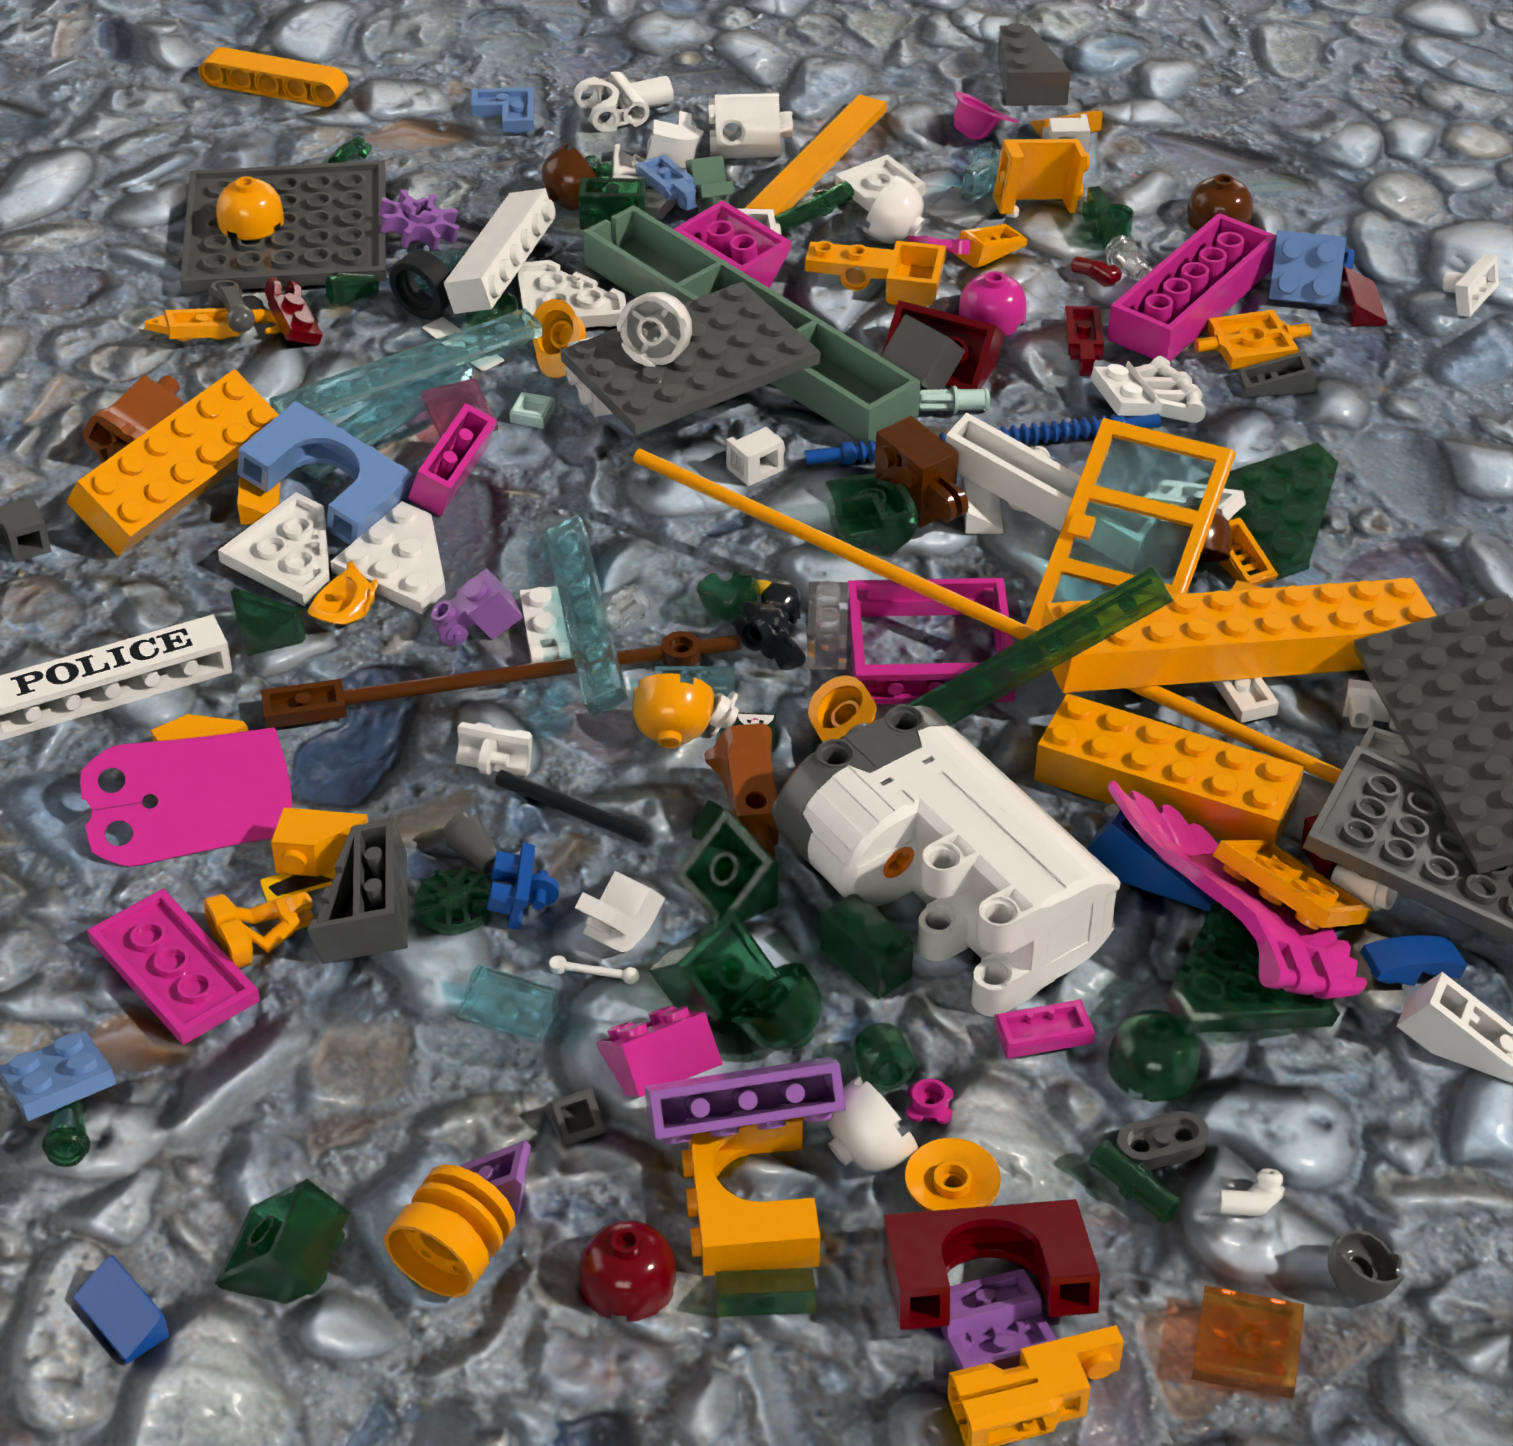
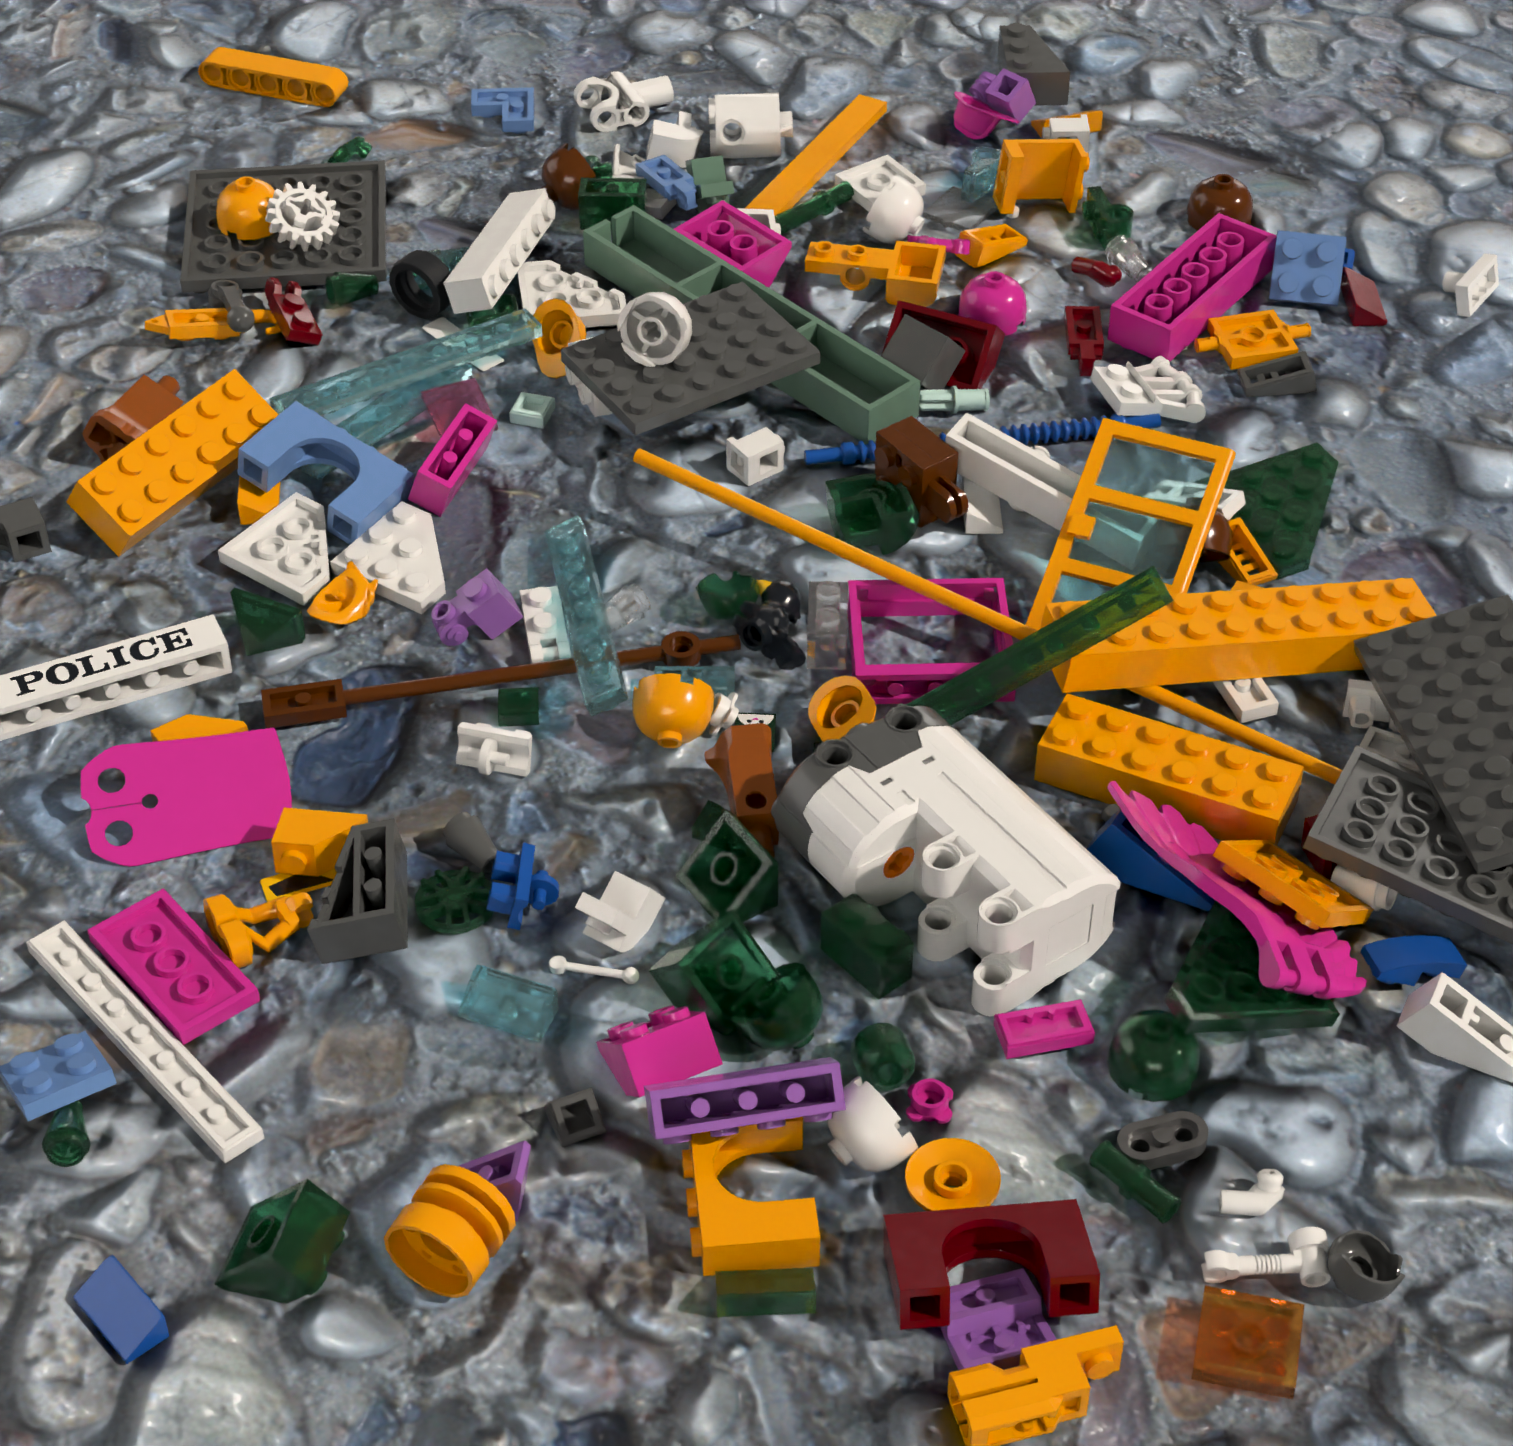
(146, 1042): none -> white tile
(302, 216): none -> white gear
(418, 220): medium lavender gear -> none
(518, 706): none -> clear green tile
(570, 806): black bar -> none
(627, 1271): dark red cylinder -> none
(1004, 93): none -> medium lavender brick
(1307, 1257): none -> white brick

